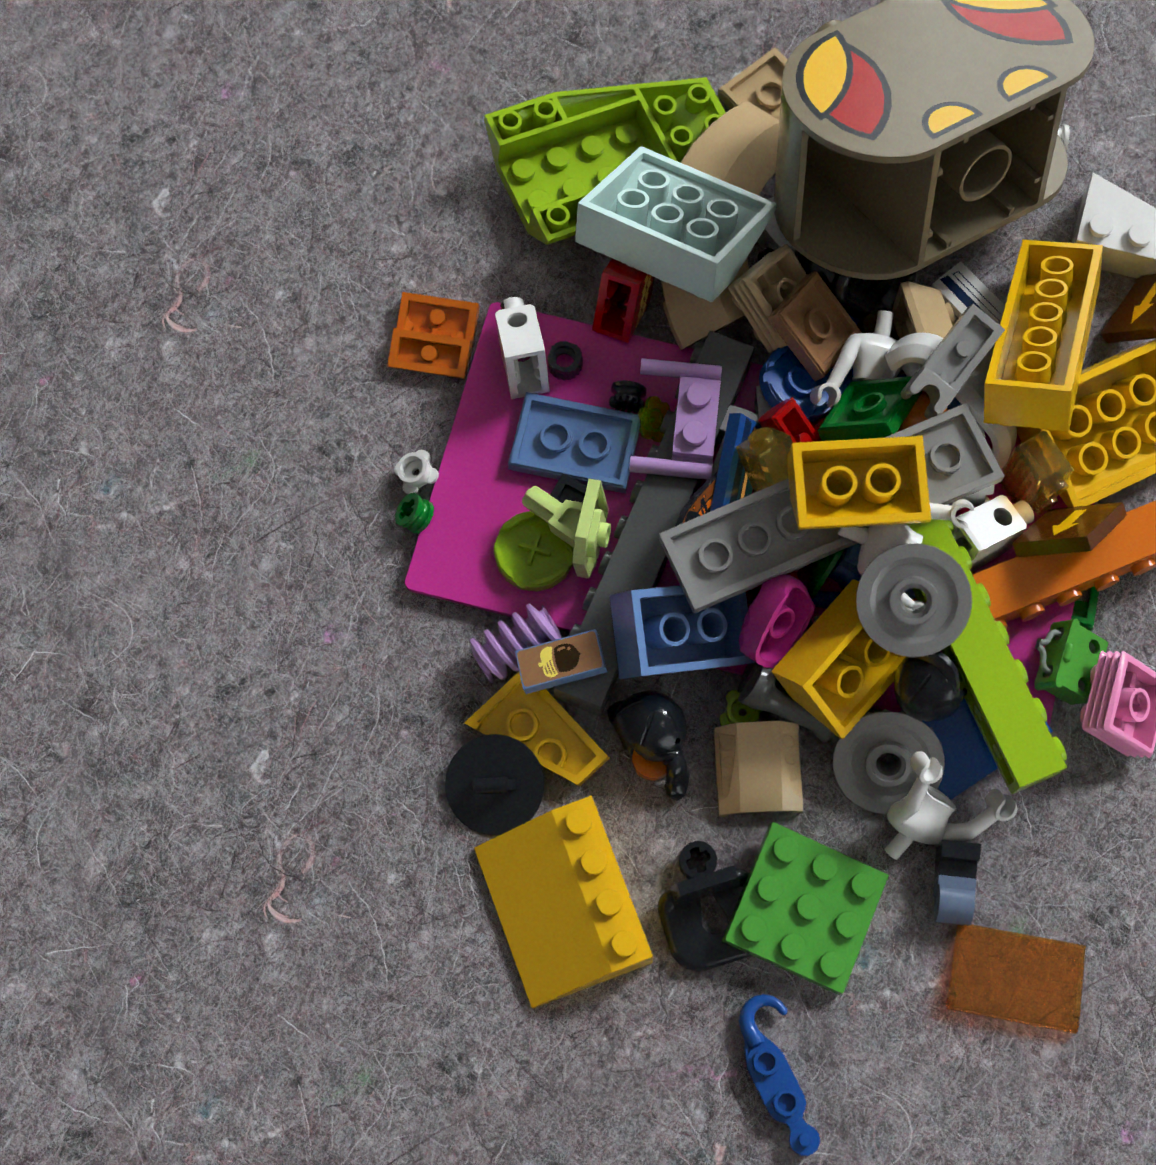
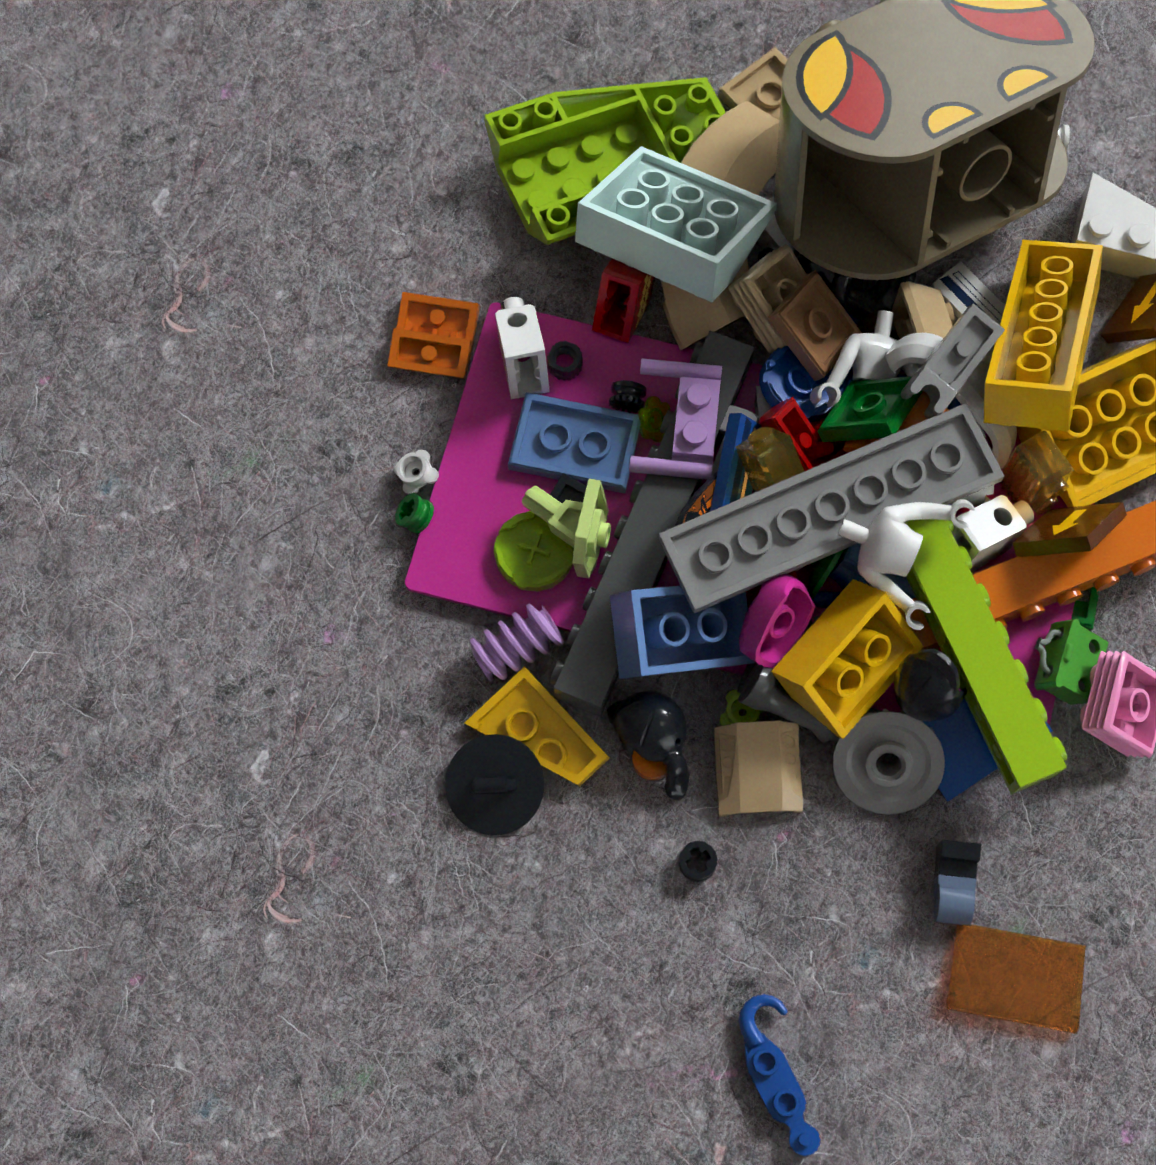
(561, 661): tile -> none
(563, 903): yellow slope -> none
(682, 919): black piece -> none
(805, 908): bright green plate -> none
(858, 482): yellow slope -> none
(914, 630): light grey gear -> none
(926, 811): white piece -> none

